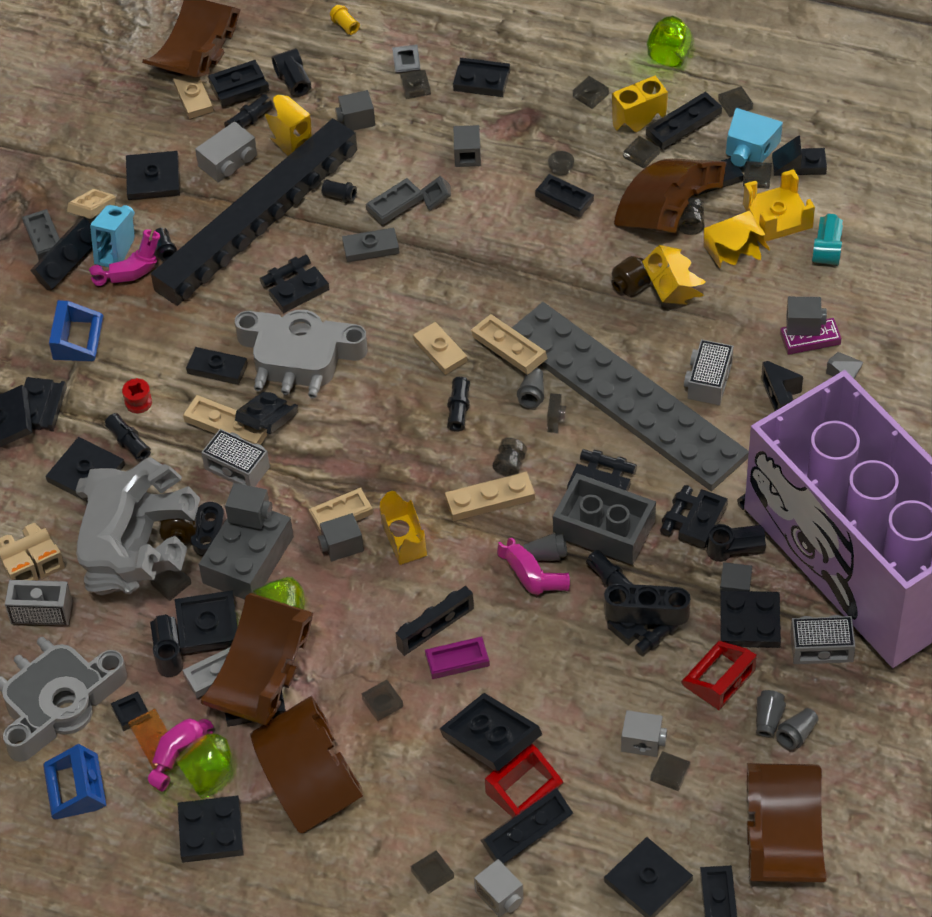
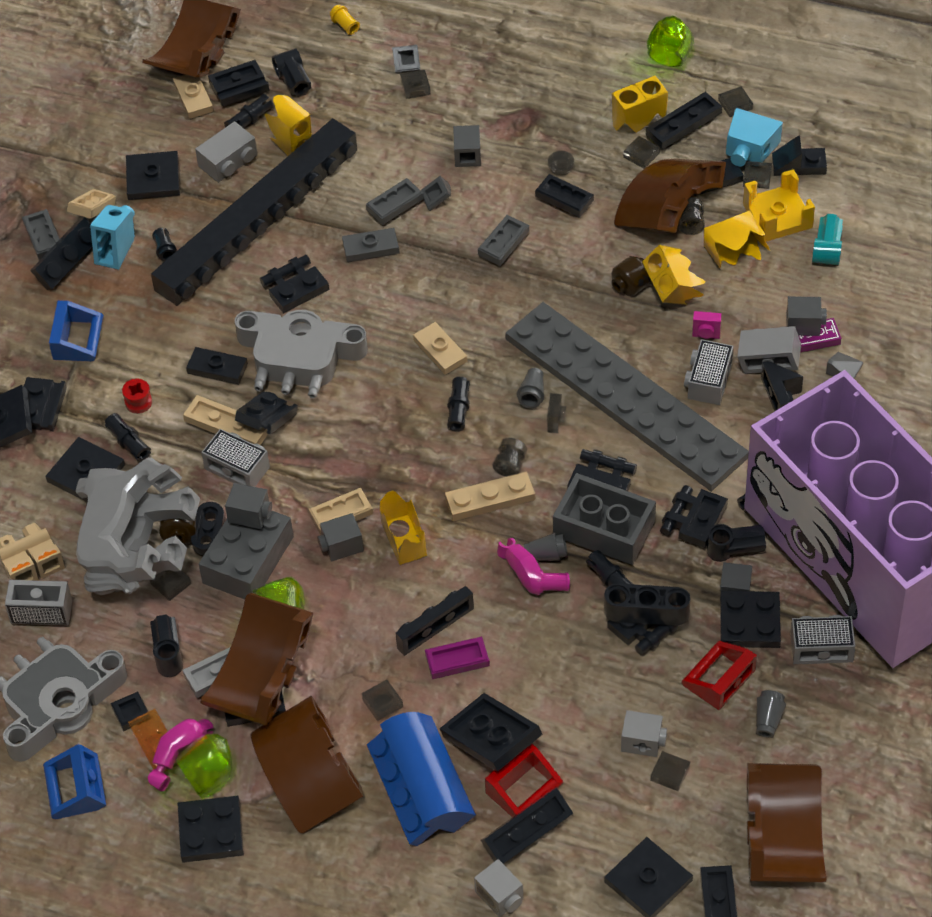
(134, 267): dark pink arm -> none
(206, 621): black plate -> none
(339, 190): black pin -> none
(355, 110): dark grey brick -> none
(419, 777): none -> blue brick
(432, 872): clear smoke tile -> none
(481, 77): black plate -> none
(503, 240): none -> dark grey plate
(509, 344): tan plate -> none
(590, 92): clear smoke plate -> none
(706, 325): none -> dark pink plate
(770, 344): none -> light grey brick
(796, 729): dark grey cone -> none

